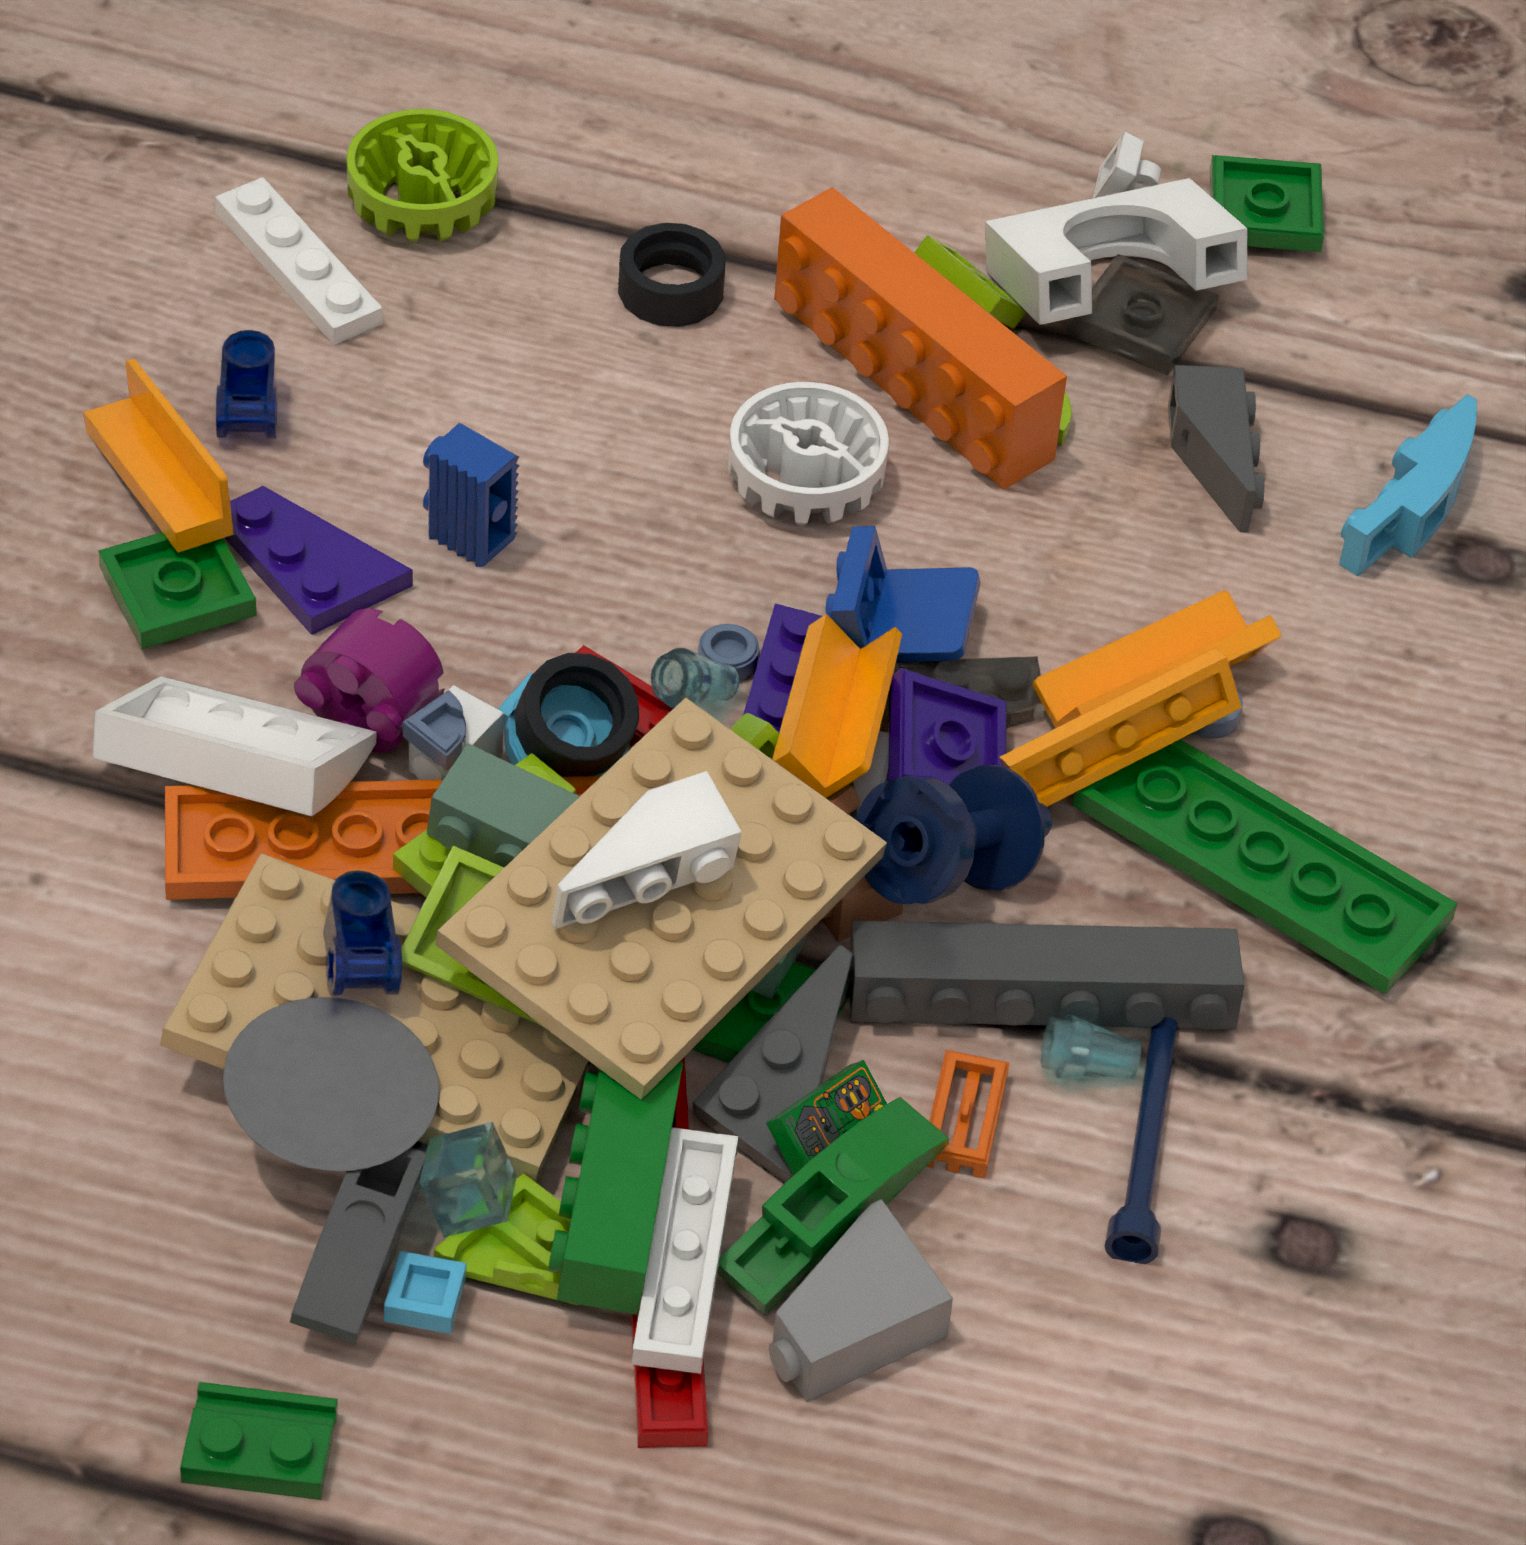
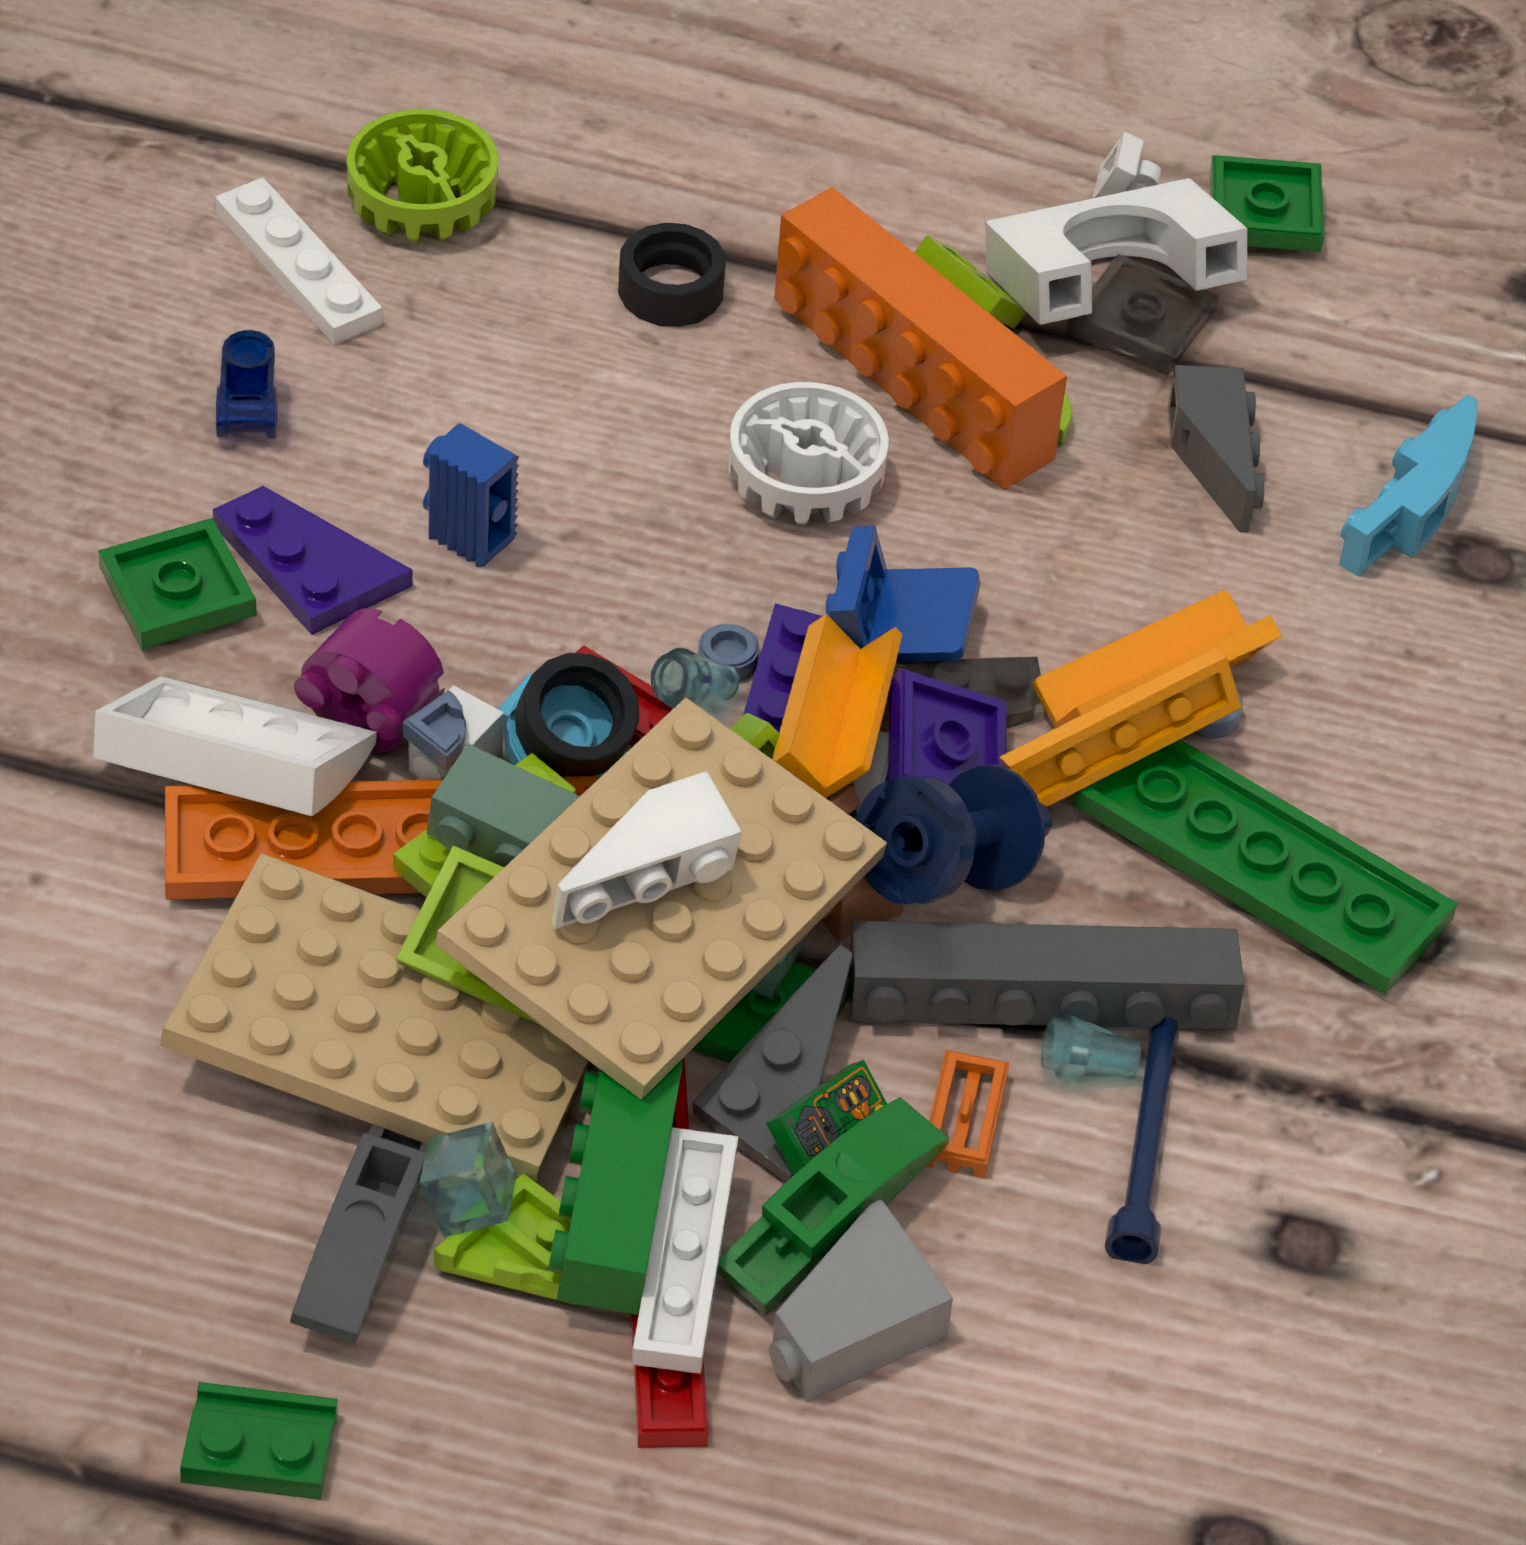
(163, 463): light orange panel -> none
(331, 1084): flat silver sticker -> none
(361, 936): clear blue piece -> none
(425, 1292): medium azure plate -> none

